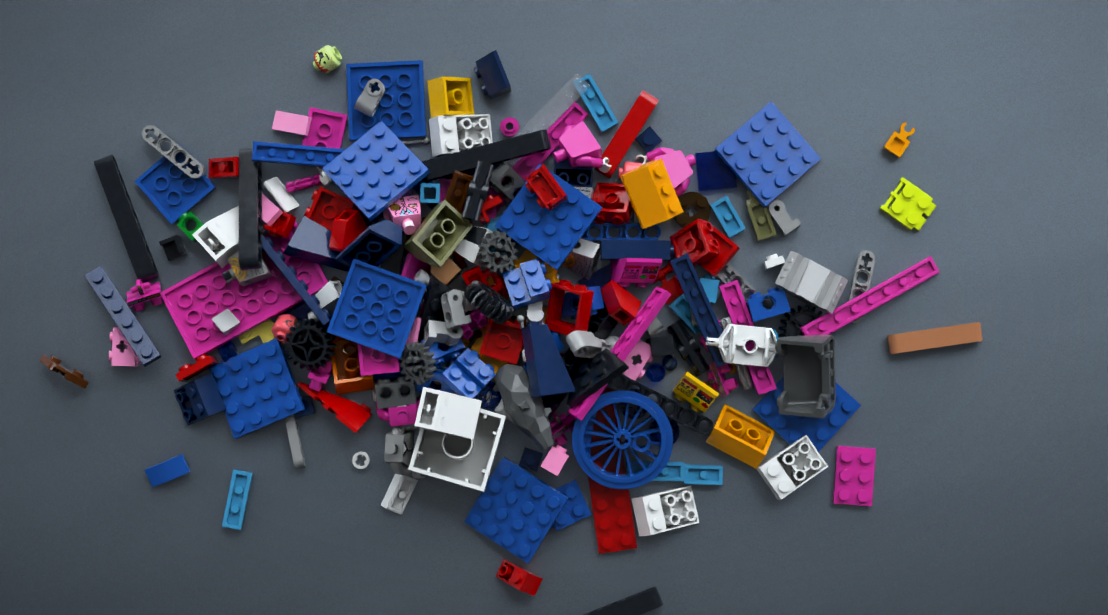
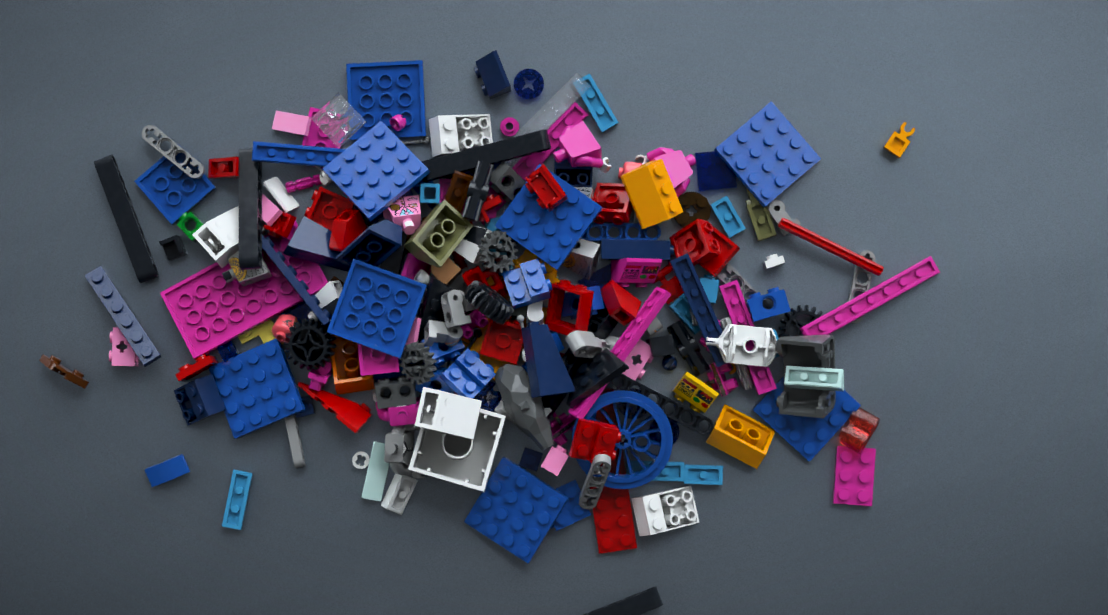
(143, 293): dark pink hips -> none
(226, 321): light grey slope -> none
(327, 59): yellowish green head -> none
(338, 120): none -> clear slope
(369, 101): light grey piece -> none
(376, 473): none -> light aqua slope
(397, 122): none -> dark pink hinge
(450, 96): yellow slope -> none
(519, 83): none -> clear blue gear
(519, 577): red slope -> none
(594, 439): none -> red plate
(597, 482): none -> light grey beam
(628, 131): red beam -> none
(648, 139): dark blue plate -> none
(657, 370): clear blue wheel -> none
(792, 467): white slope -> none
(811, 282): light grey slope -> none
(814, 378): none -> light aqua slope
(830, 246): none -> red axle
(859, 430): none -> clear red brick
(909, 205): neon yellow plate -> none
(935, 338): nougat beam -> none

